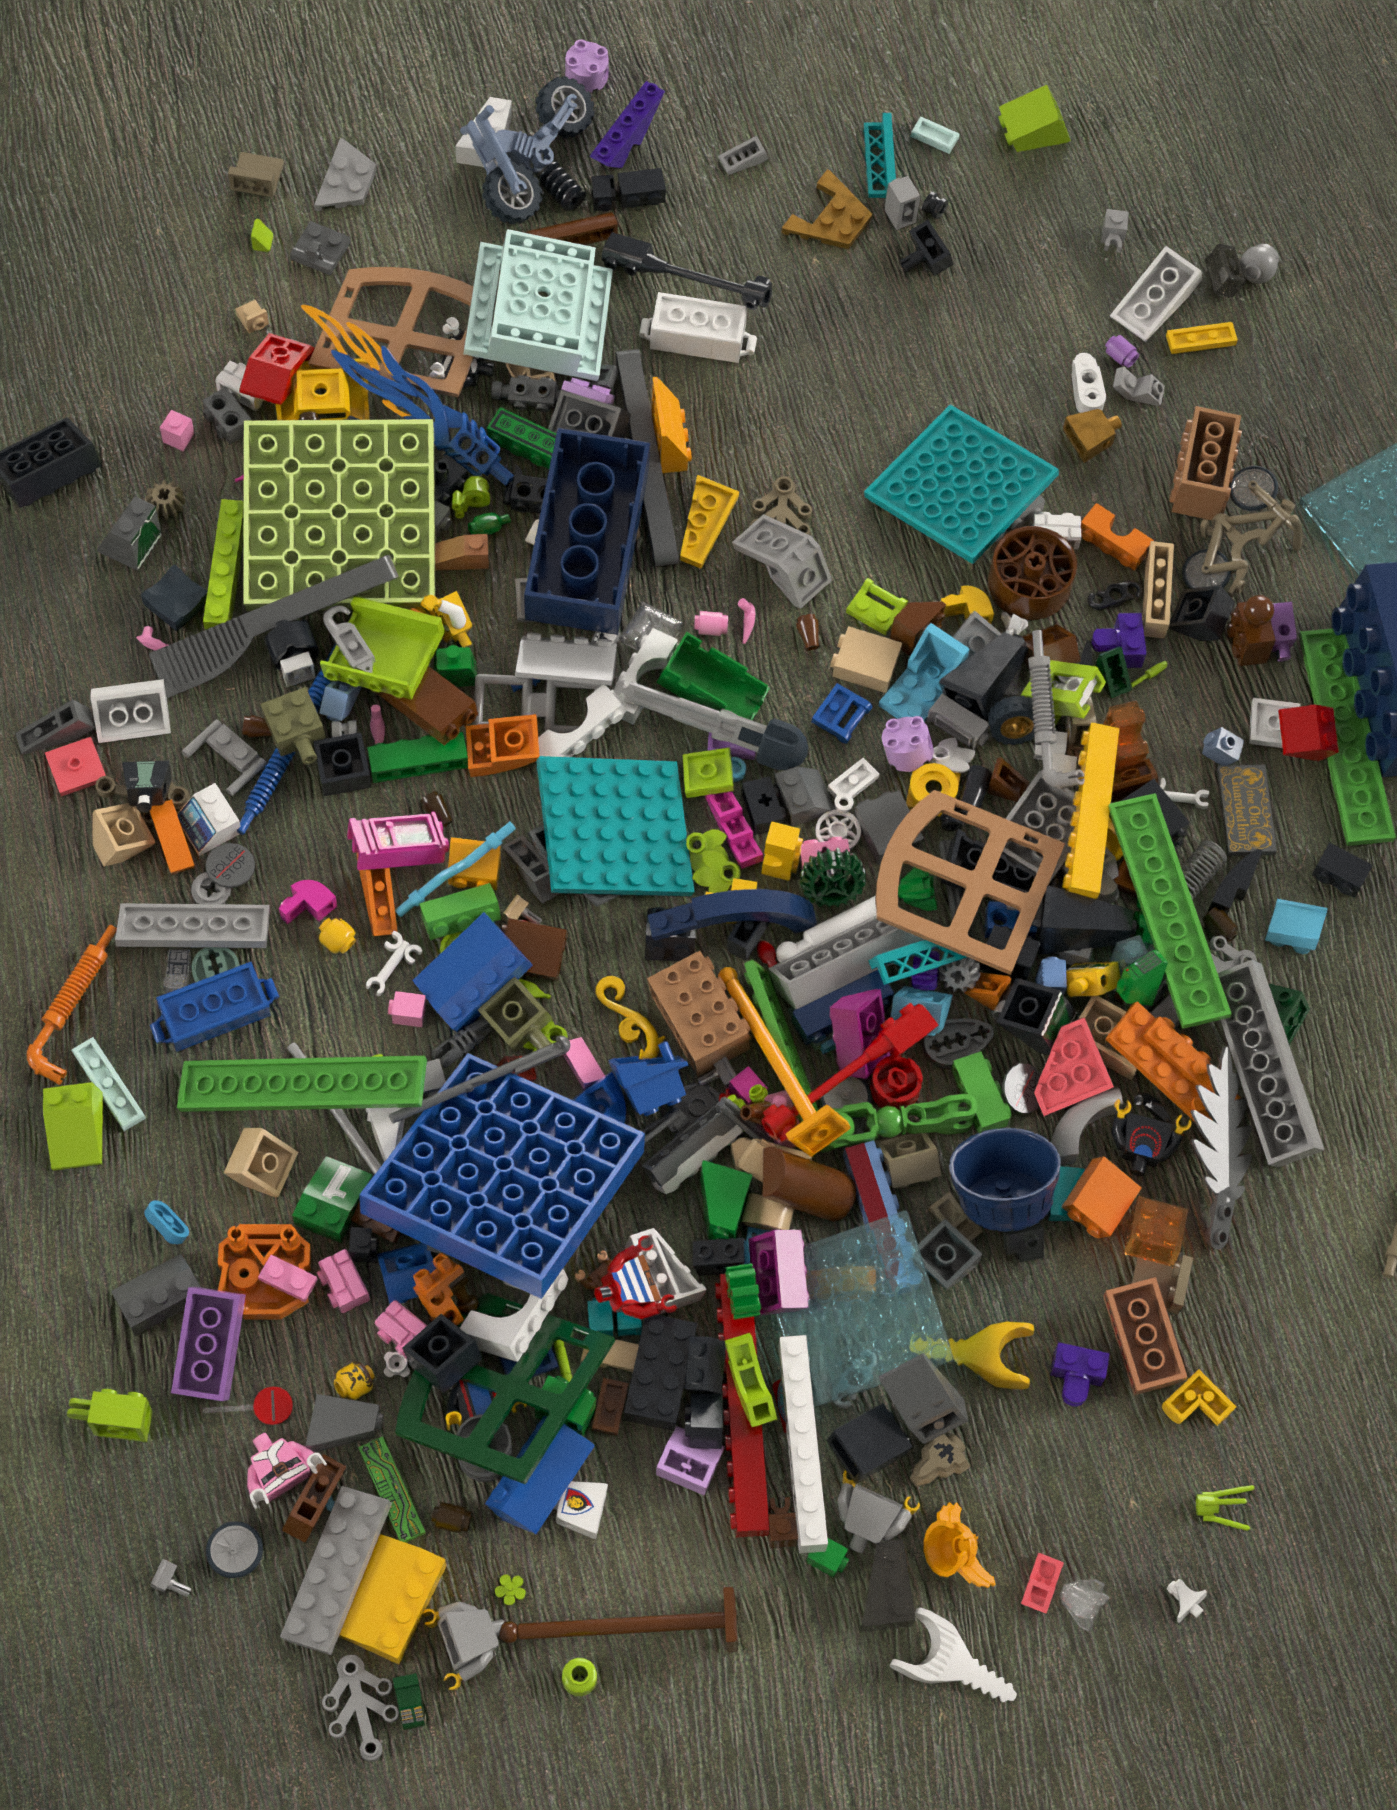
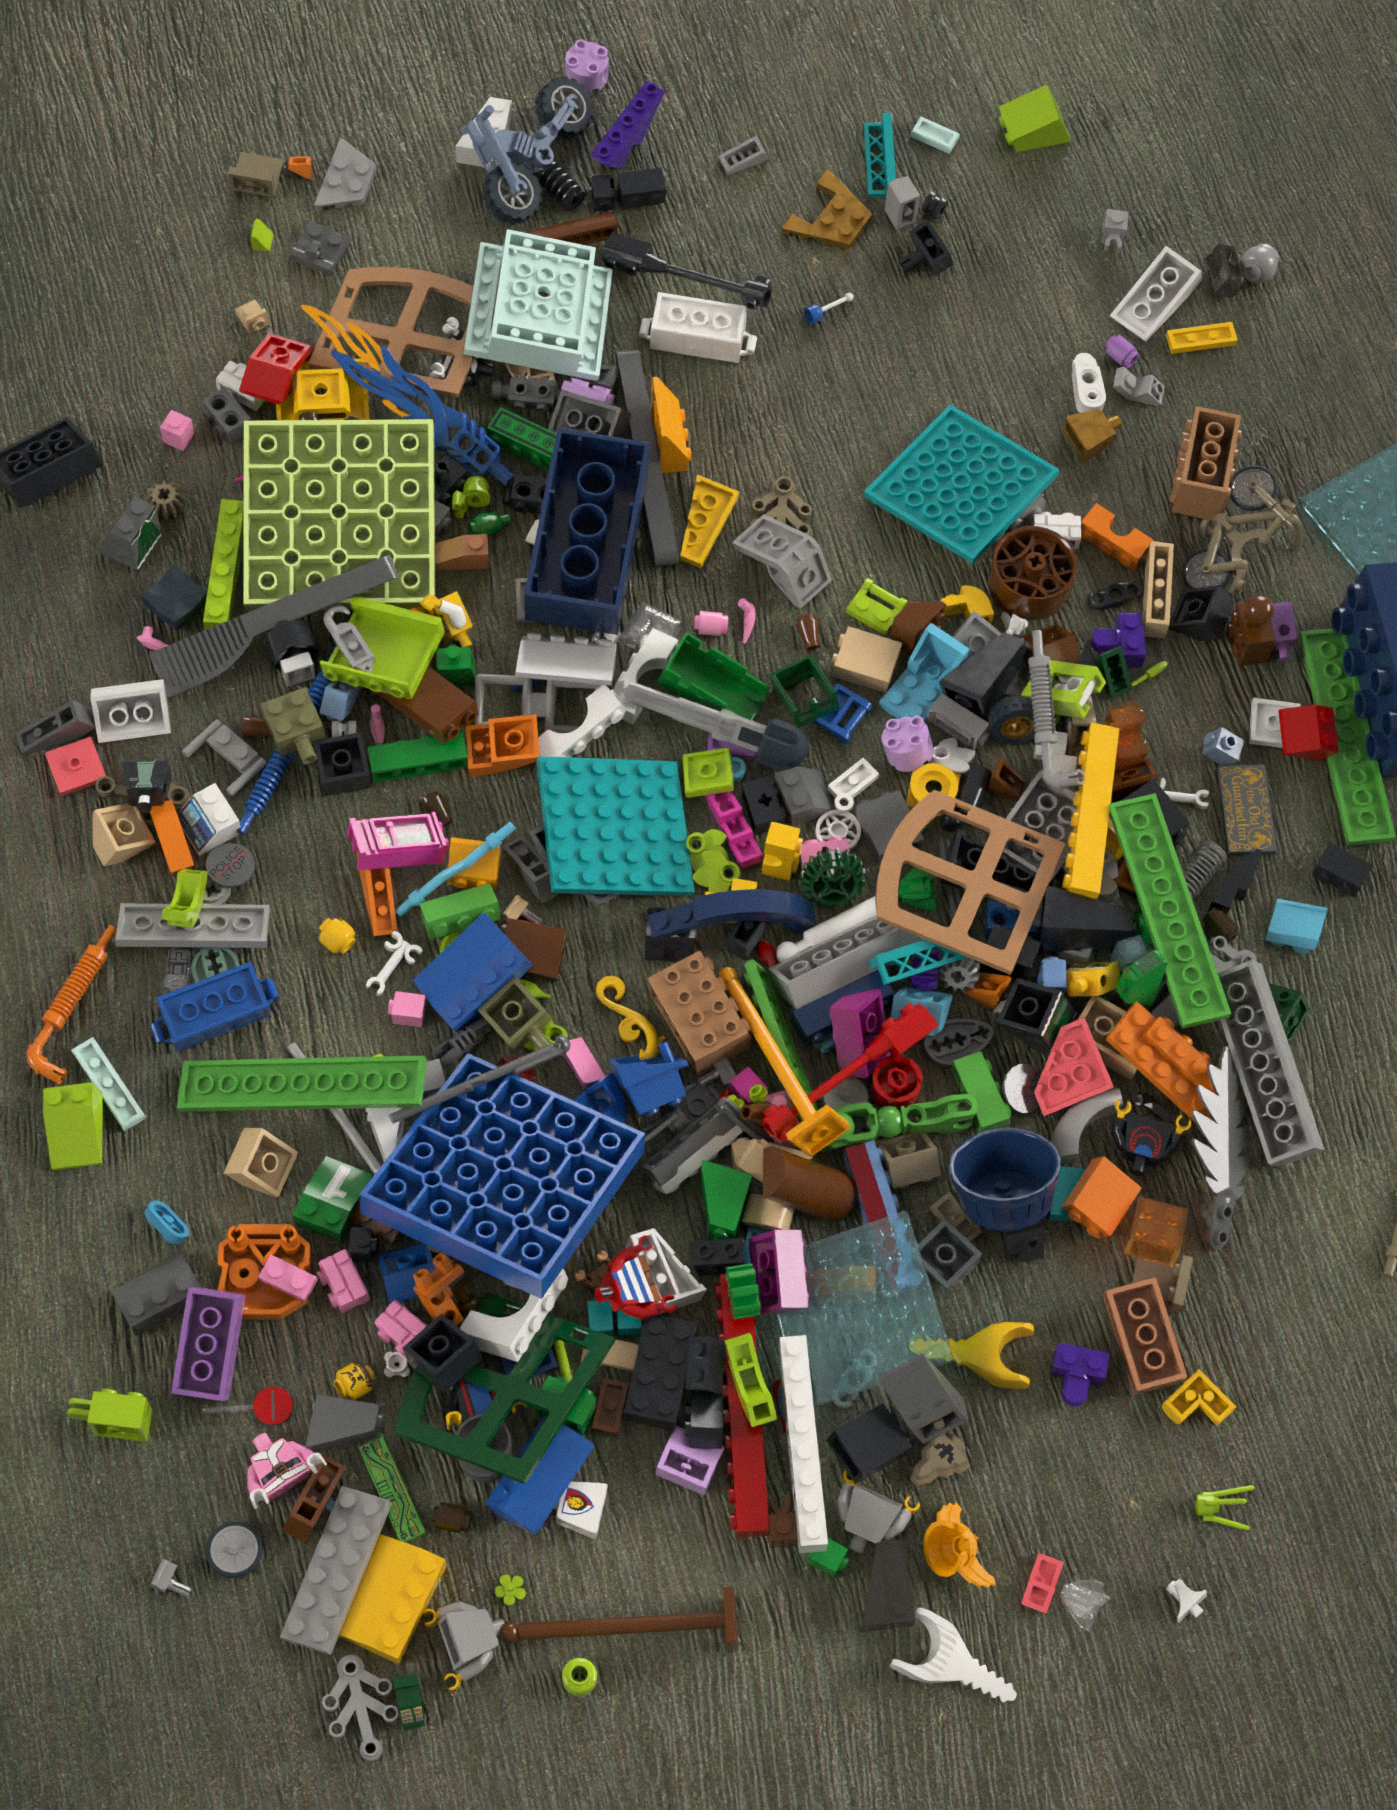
(187, 898): none -> lime arch
(301, 166): none -> orange slope
(310, 896): dark pink brick -> none
(796, 673): none -> dark green window
(814, 313): none -> blue hinge

